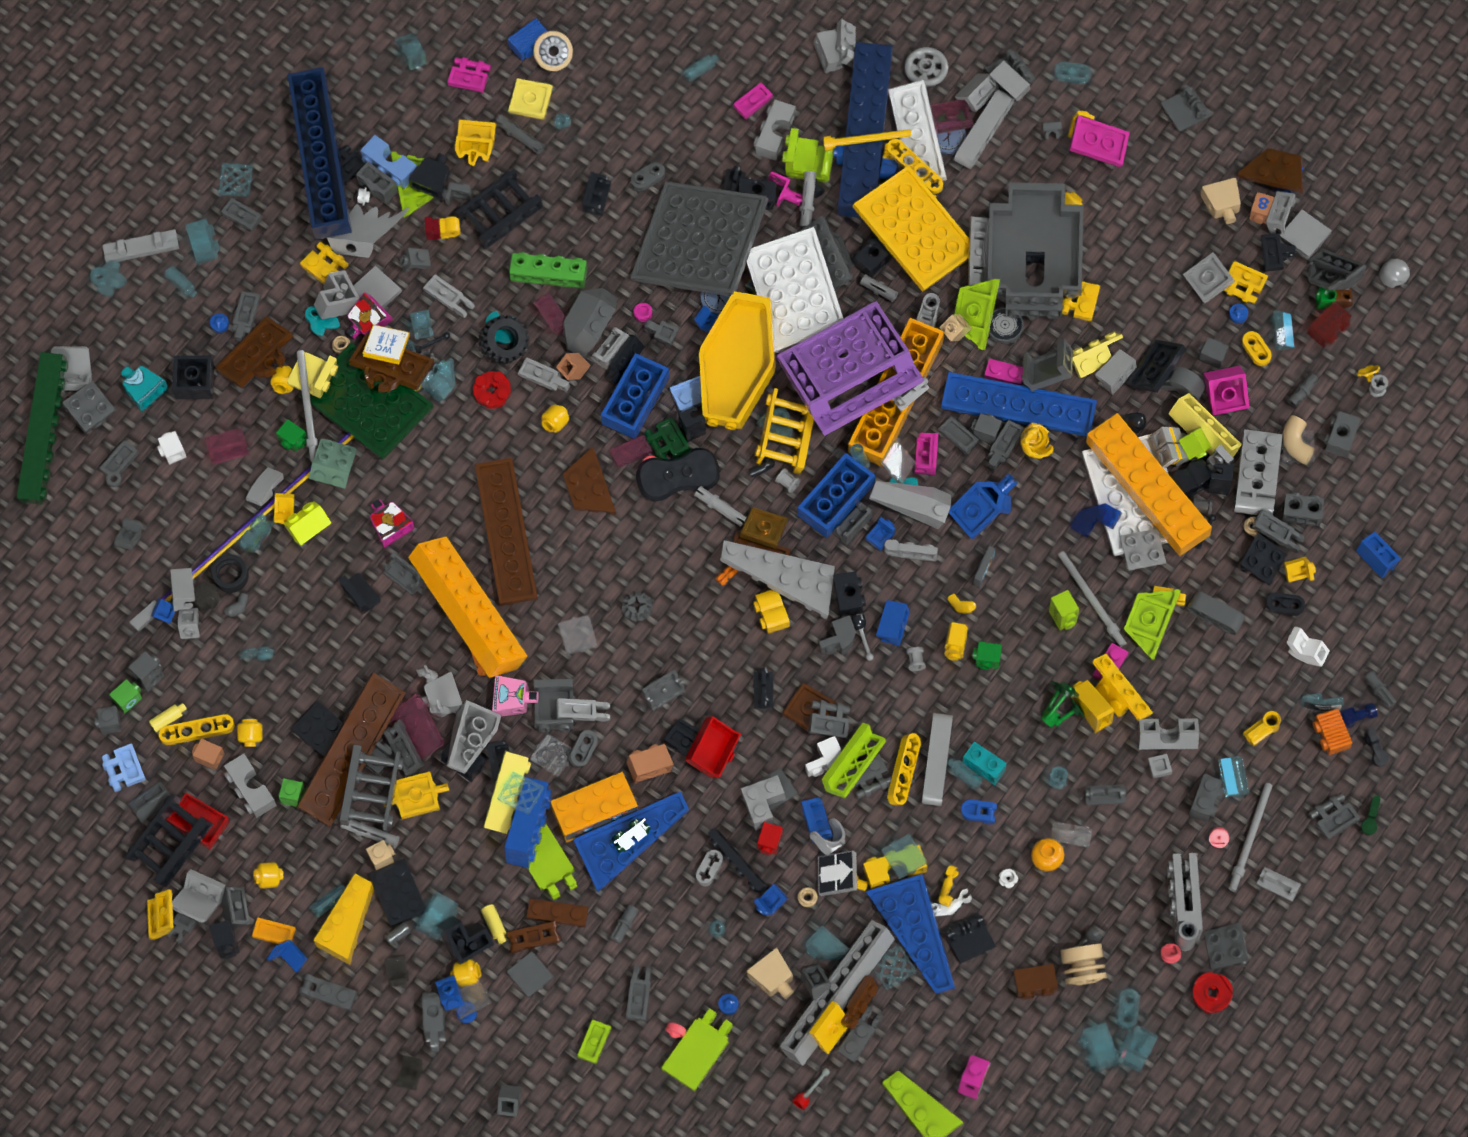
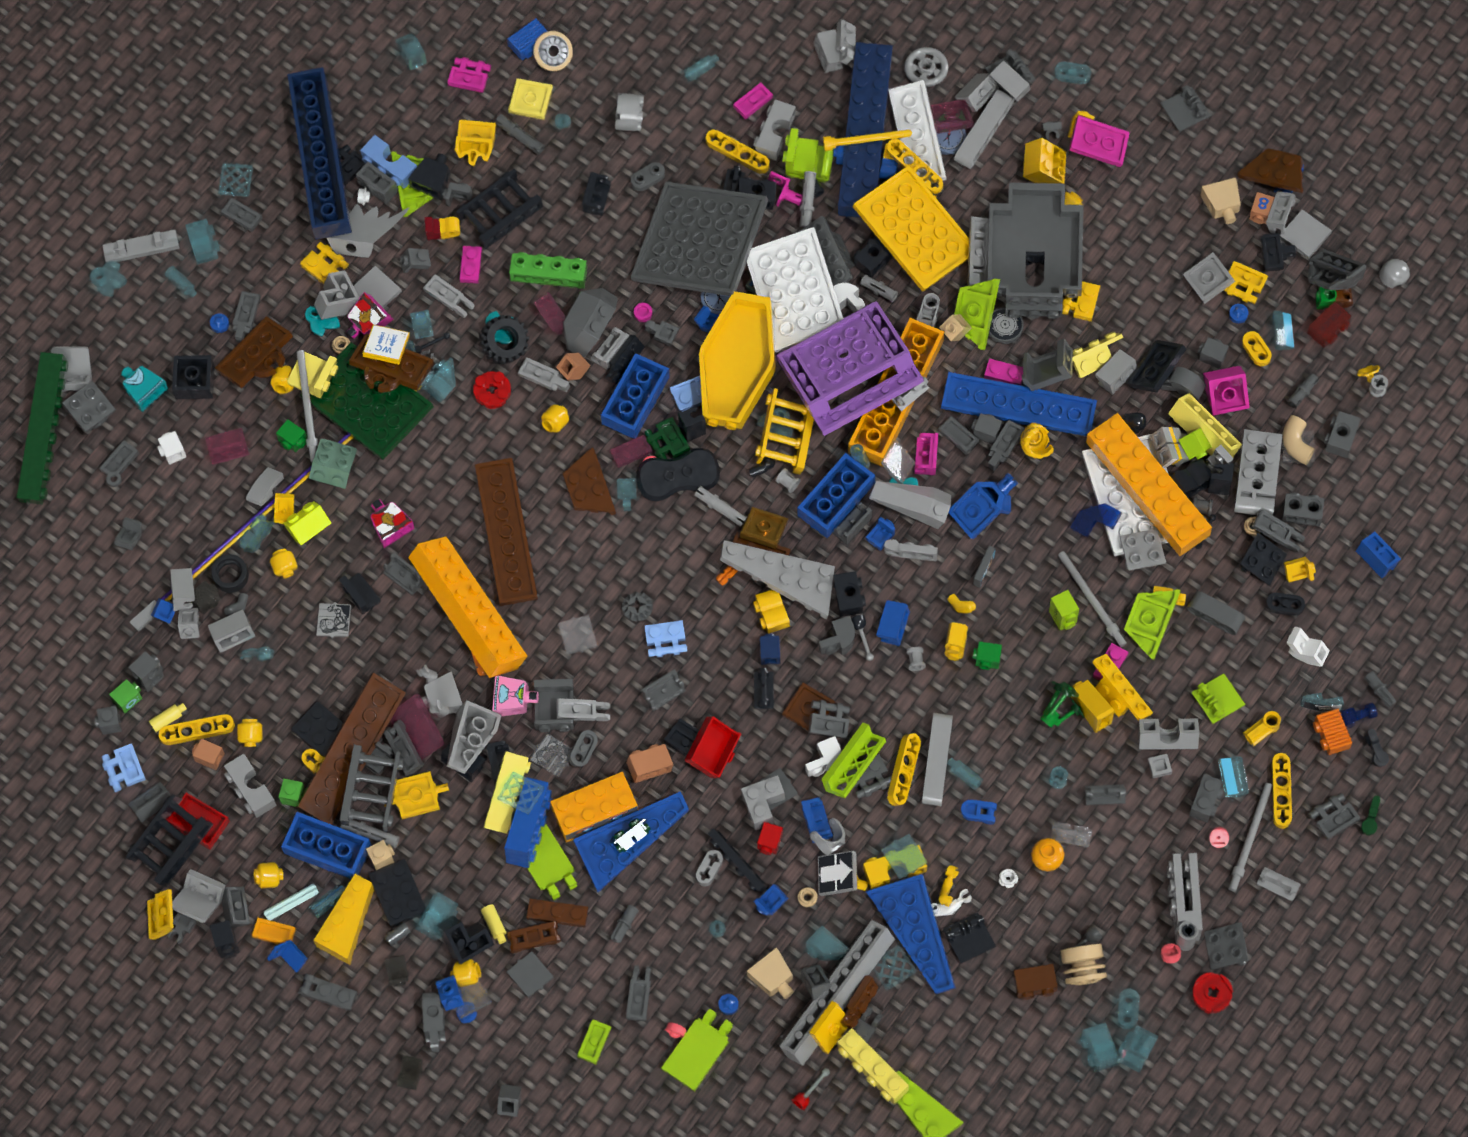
(231, 630): none -> light grey brick
(283, 563): none -> yellow head
(291, 902): none -> light aqua axle
(310, 765): none -> yellow beam
(325, 846): none -> blue brick
(333, 620): none -> piece
(470, 264): none -> dark pink plate
(626, 490): none -> clear light blue plate
(629, 112): none -> light grey brick
(665, 633): none -> light blue plate
(739, 149): none -> yellow beam
(770, 649): none -> dark blue brick
(848, 296): none -> white brick
(872, 1066): none -> light yellow brick
(974, 1076): dark pink torso -> none
(984, 763): teal brick -> none
(1044, 162): none -> yellow slope
(1218, 698): none -> lime hinge
(1281, 790): none -> yellow beam

